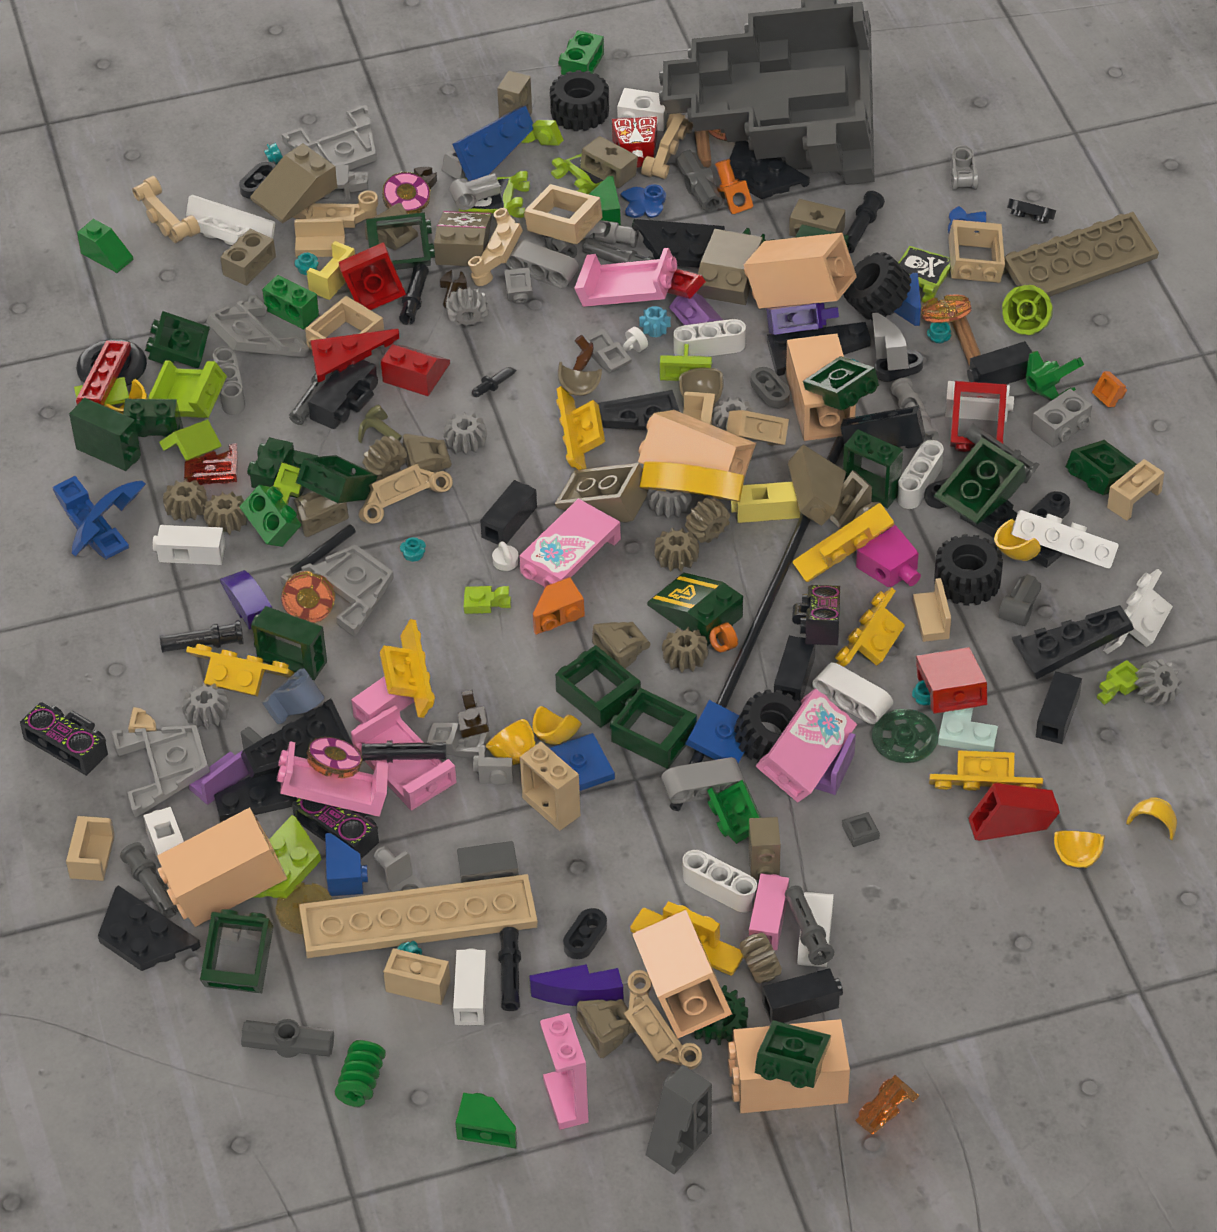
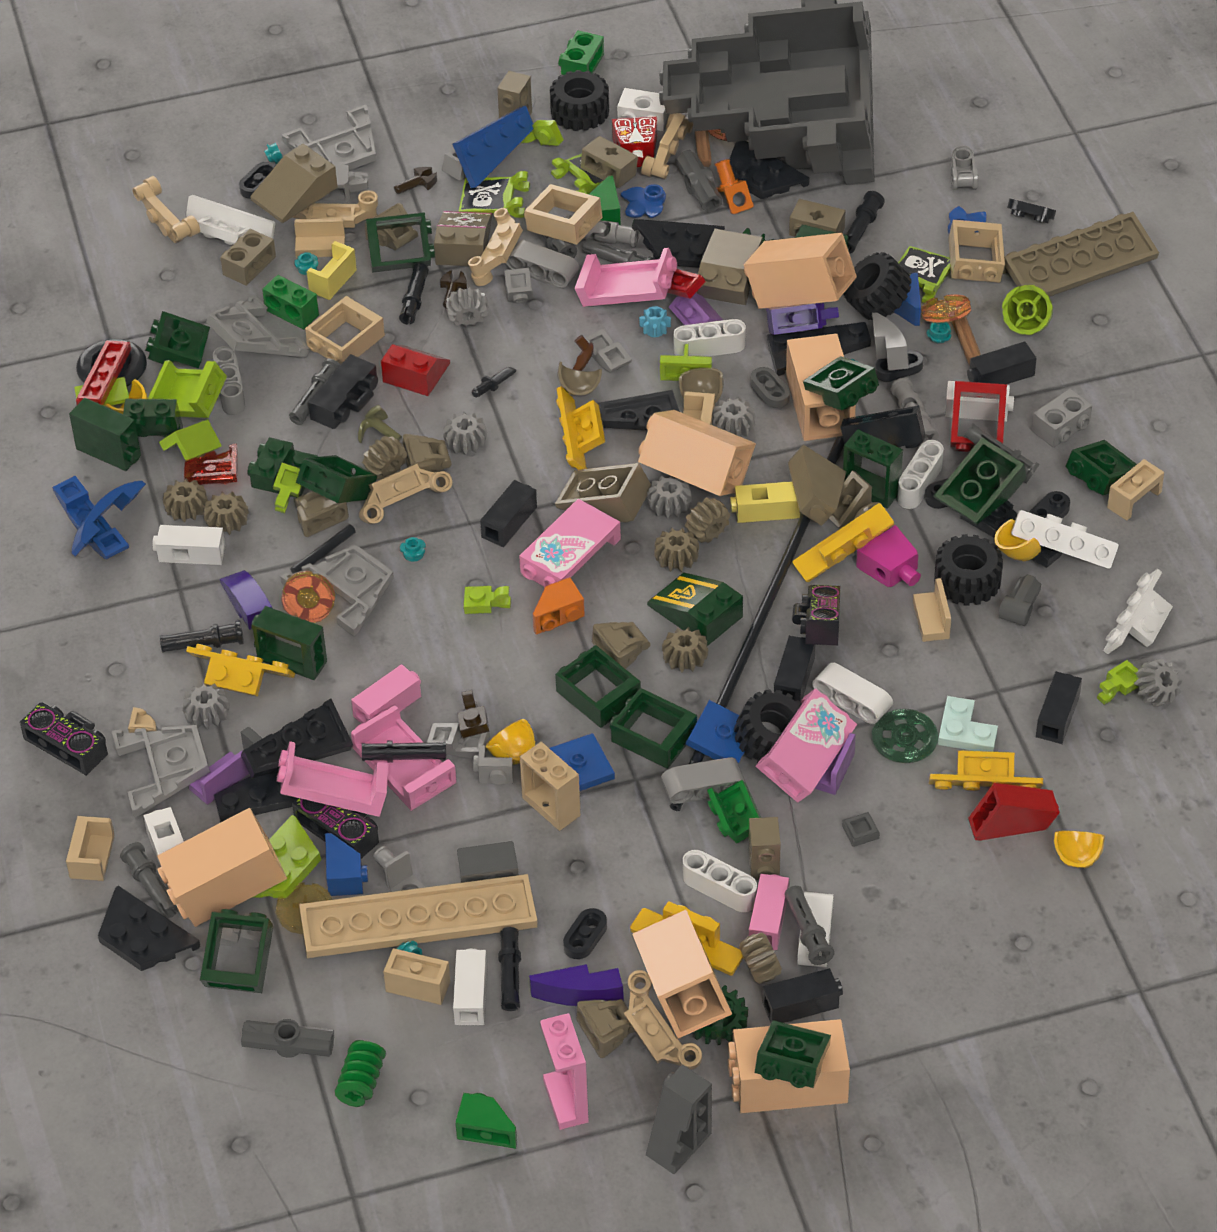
(103, 246): green slope -> none
(270, 515): green brick -> none
(293, 697): sand blue pin -> none
(334, 756): tile -> none
(346, 350): red wing -> none
(372, 277): red slope -> none
(406, 669): yellow bracket -> none
(408, 190): tile -> none
(467, 192): light grey piece -> none
(505, 557): white tile -> none
(553, 728): yellow helmet -> none
(635, 340): white tile -> none
(692, 479): yellow slope -> none
(726, 636): orange tile -> none
(758, 427): tan panel -> none
(876, 633): yellow bracket -> none
(884, 1105): clear orange wing -> none
(921, 694): teal plate -> none
(952, 680): panel -> none
(1045, 375): green piece -> none
(1061, 645): black wing -> none
(1109, 389): orange tile -> none
(1158, 808): yellow helmet -> none

